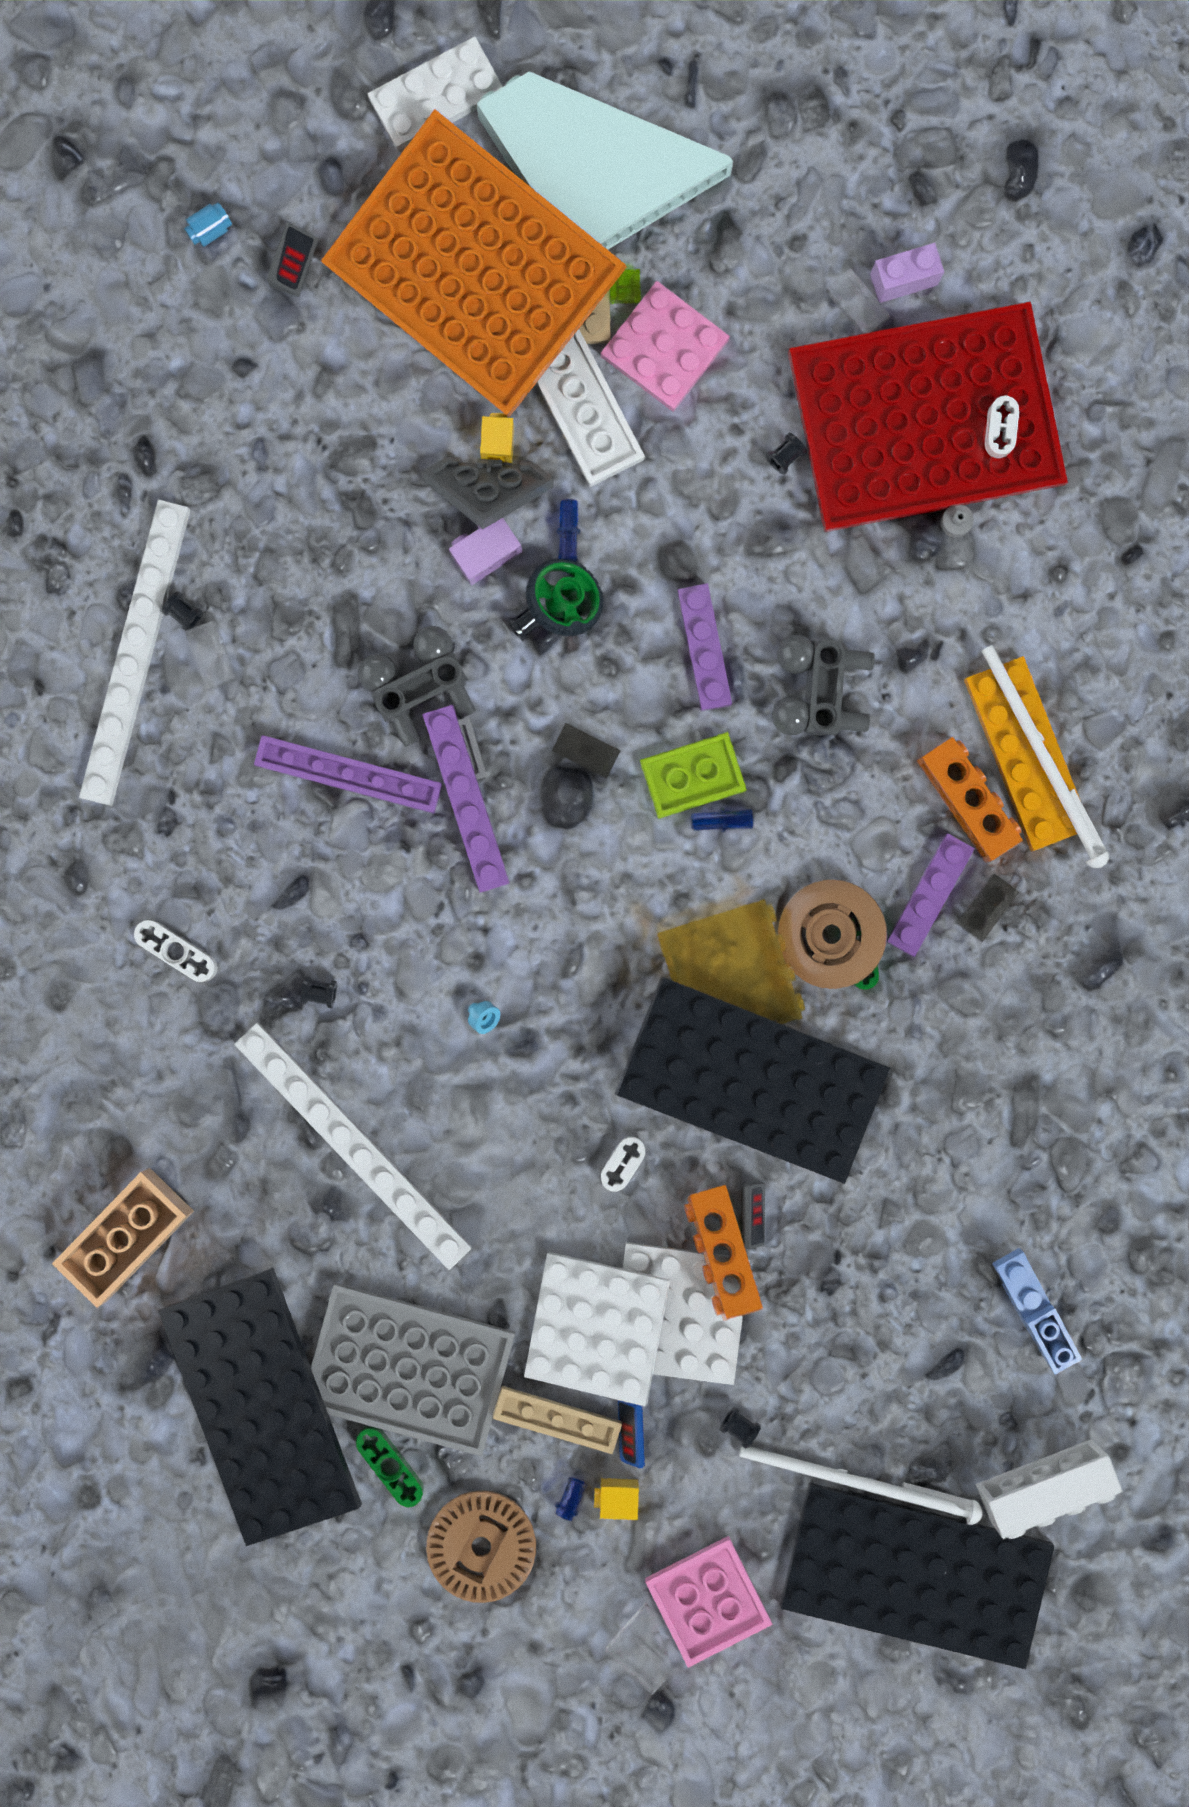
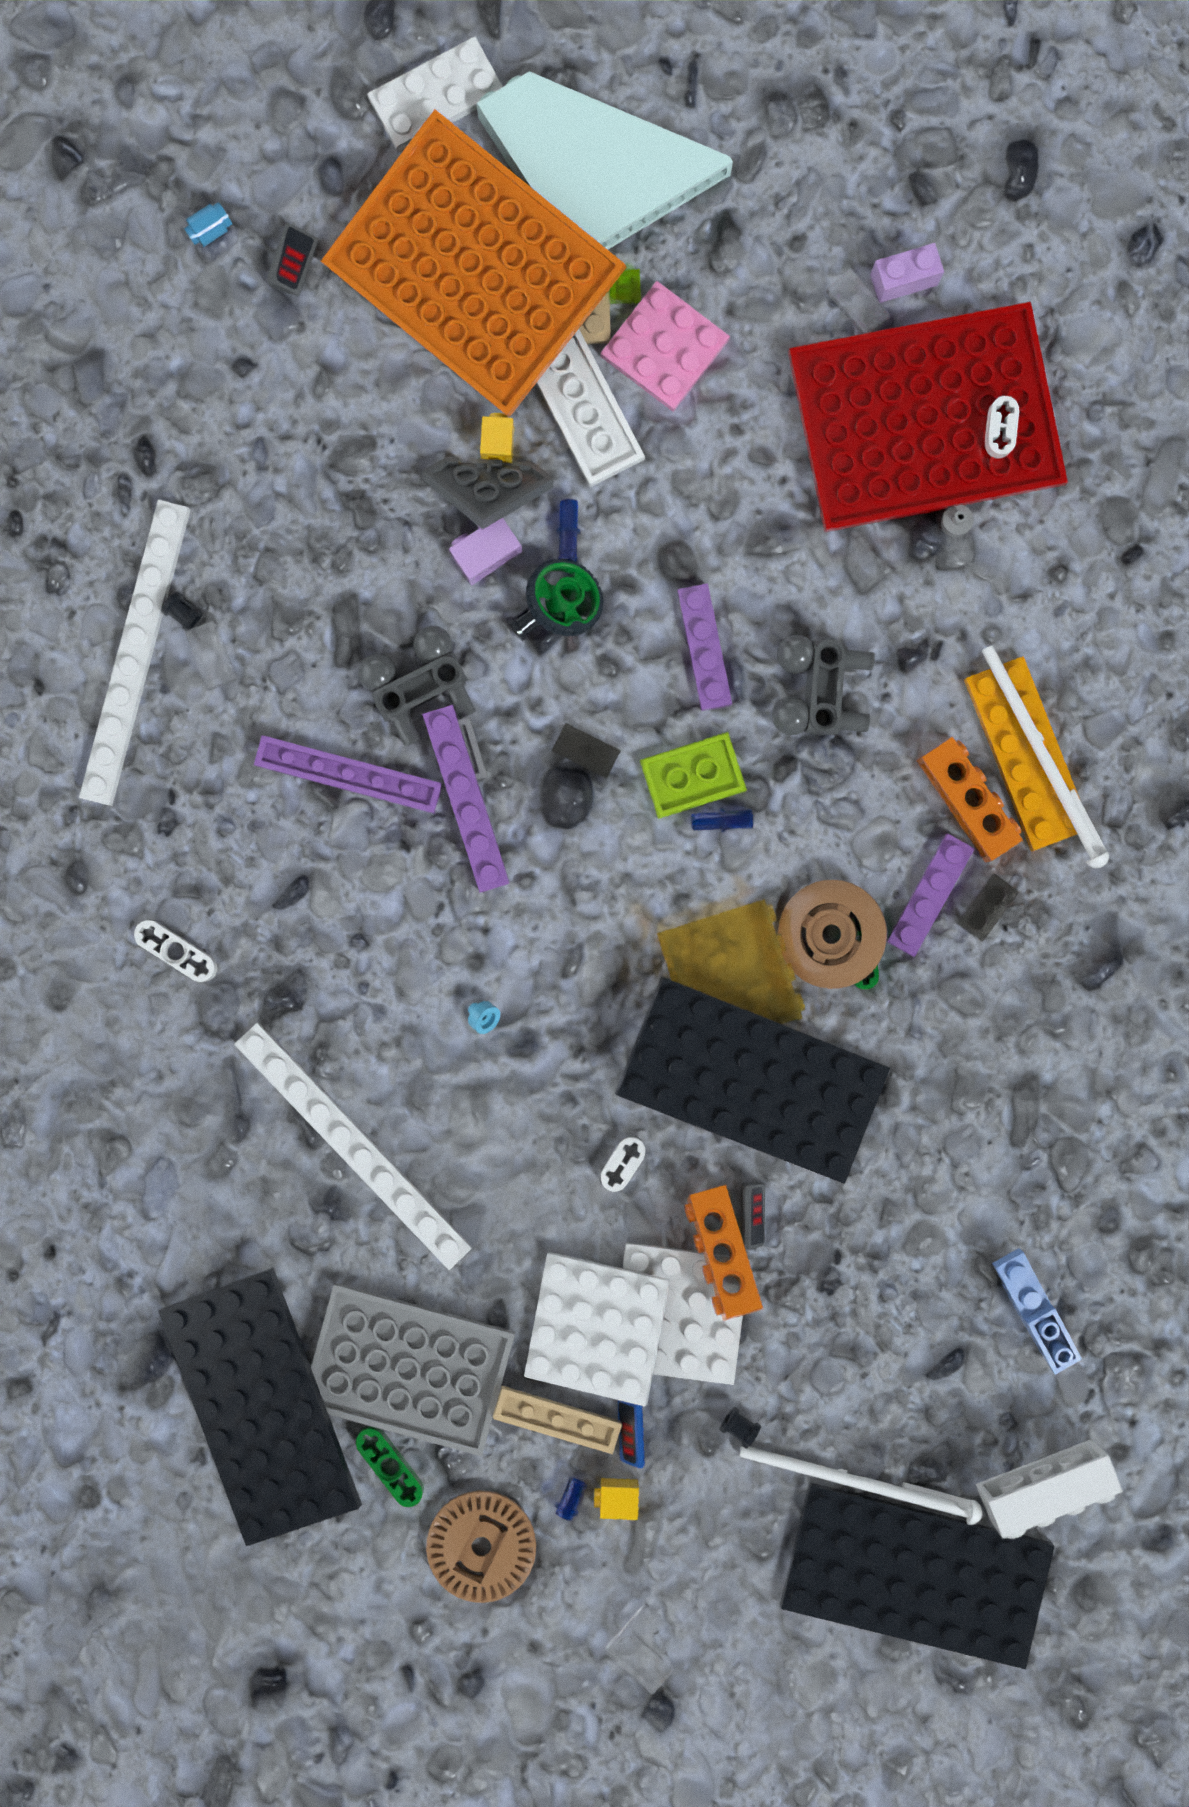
(123, 1237): light nougat brick -> none
(318, 992): black bush -> none
(708, 1601): bright pink plate -> none
(786, 453): black bush -> none

